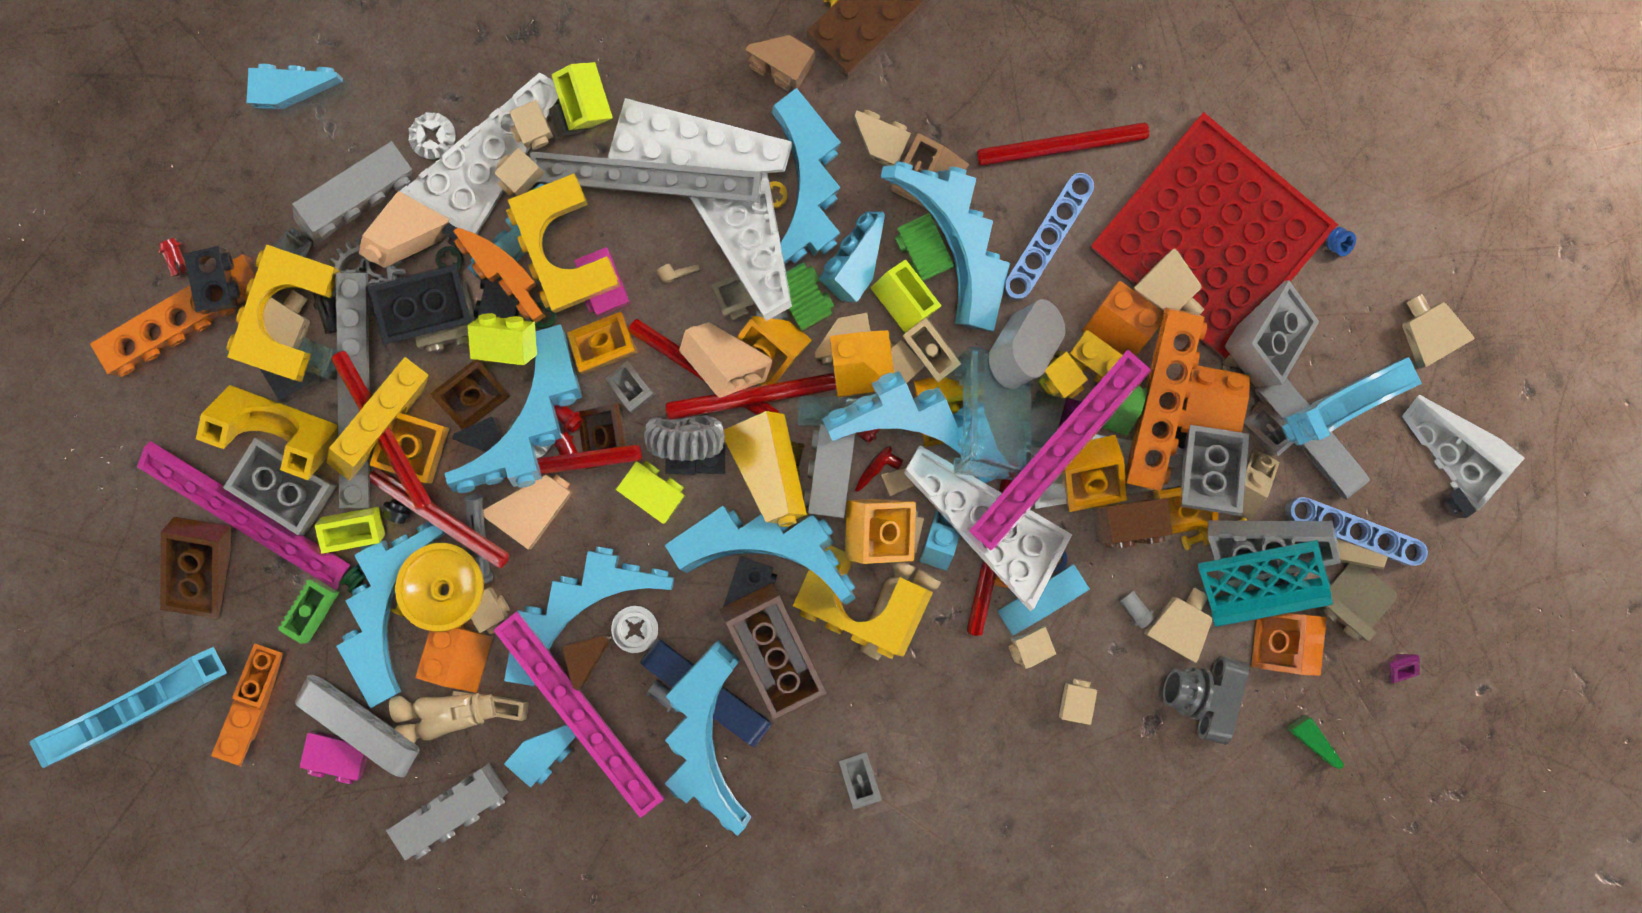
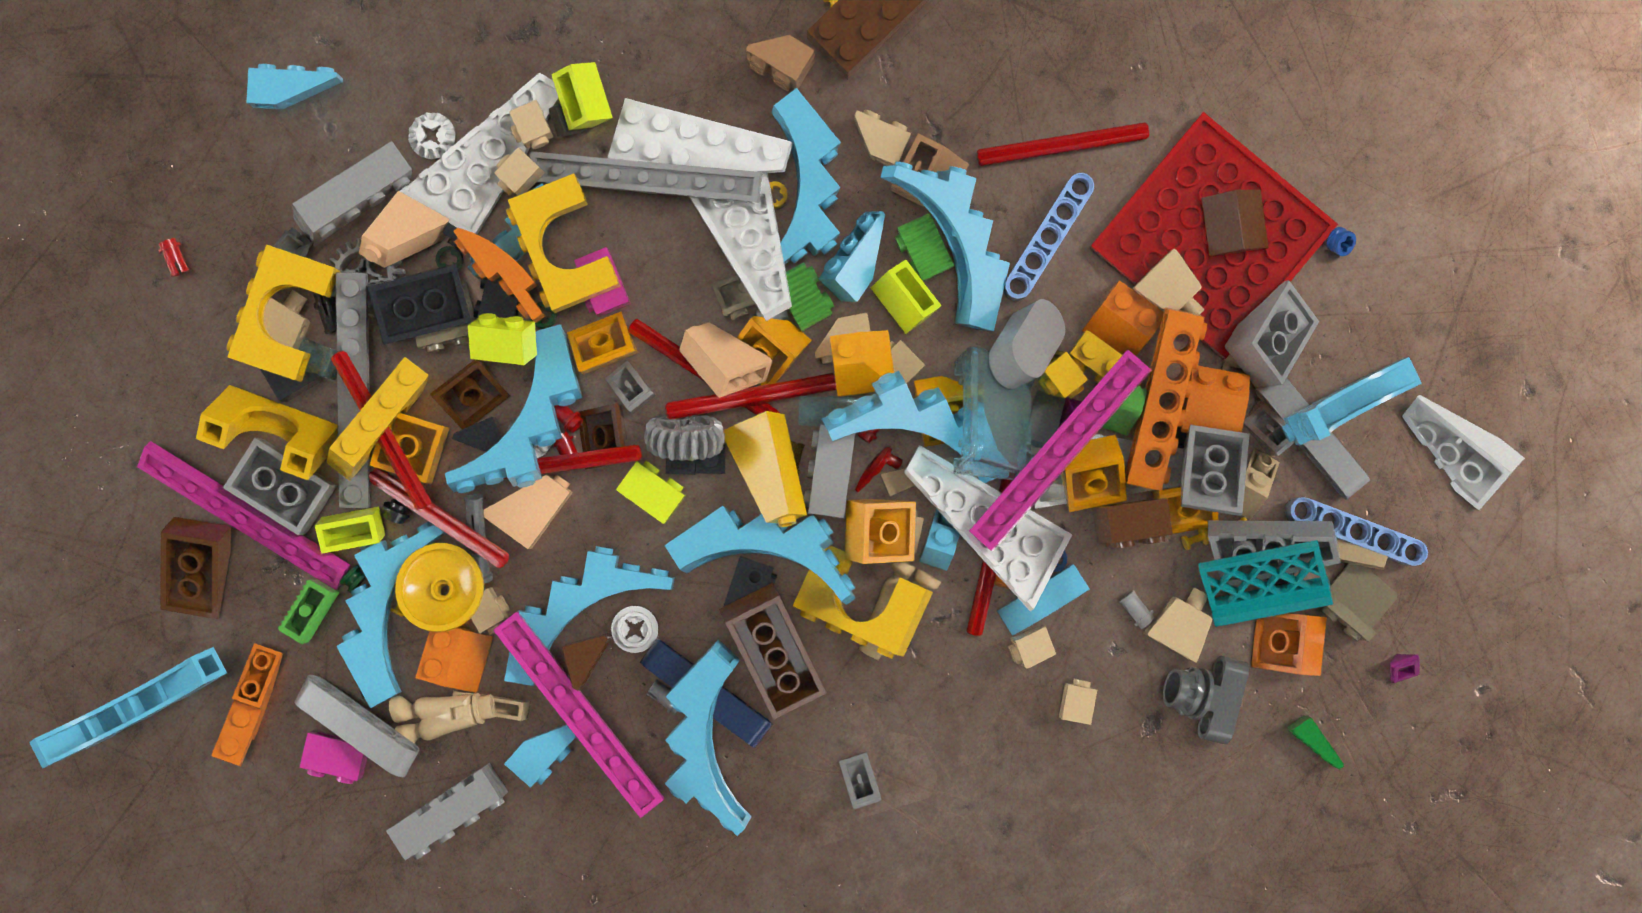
(111, 346): orange brick -> none
(204, 283): black brick -> none
(668, 275): tan hand -> none
(932, 349): tan slope -> none
(1234, 222): none -> reddish brown slope
(1433, 331): tan torso -> none
(1458, 503): black plate -> none

